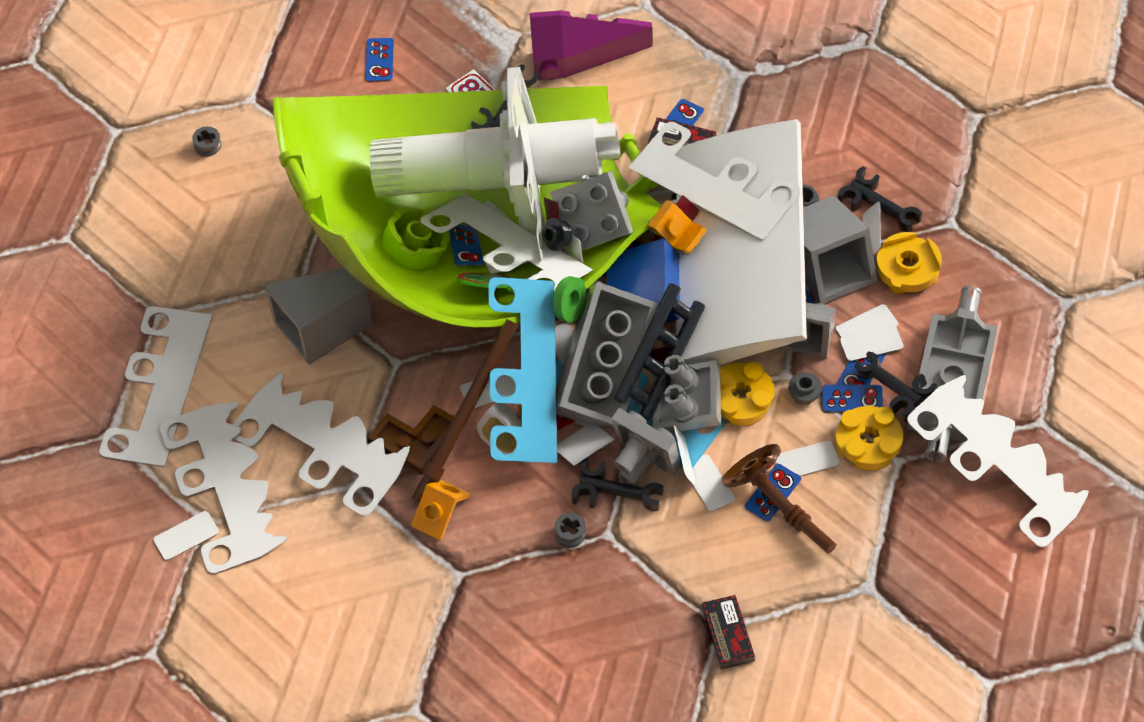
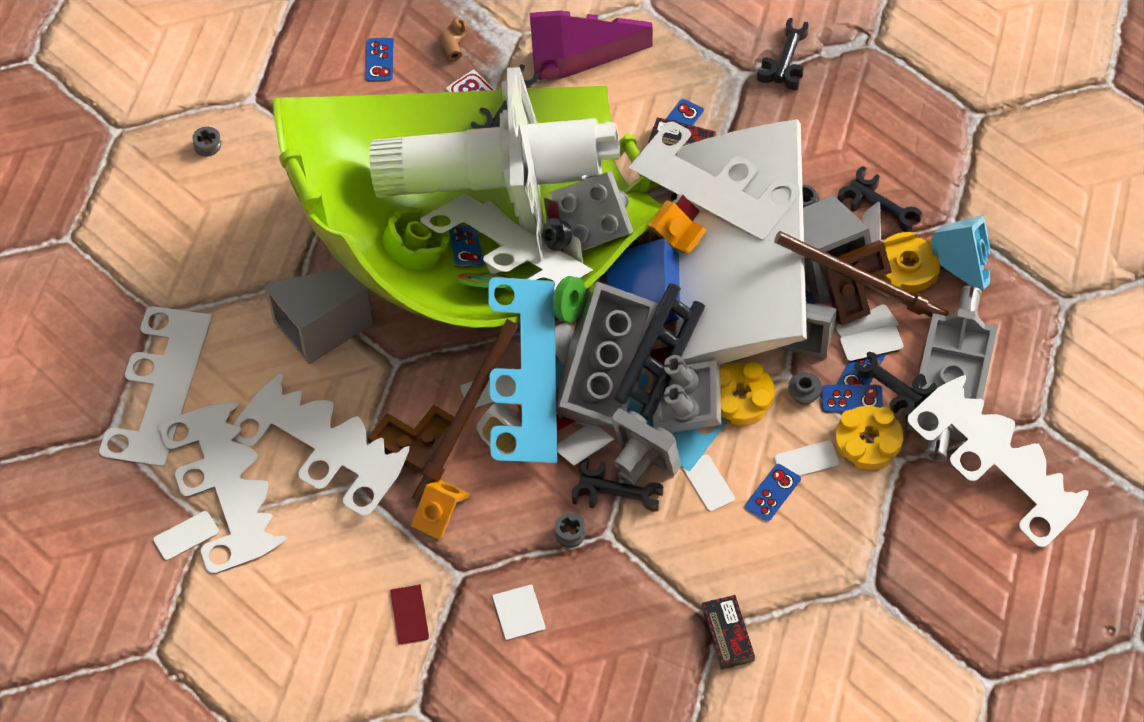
(409, 614): none -> dark red sticker
(451, 38): none -> medium nougat arm
(519, 612): none -> white sticker
(684, 455): white sticker -> none
(755, 472): reddish brown dish -> none
(783, 70): none -> black bar
(849, 295): none -> reddish brown plate
(915, 302): none -> reddish brown bar
(964, 250): none -> medium azure slope

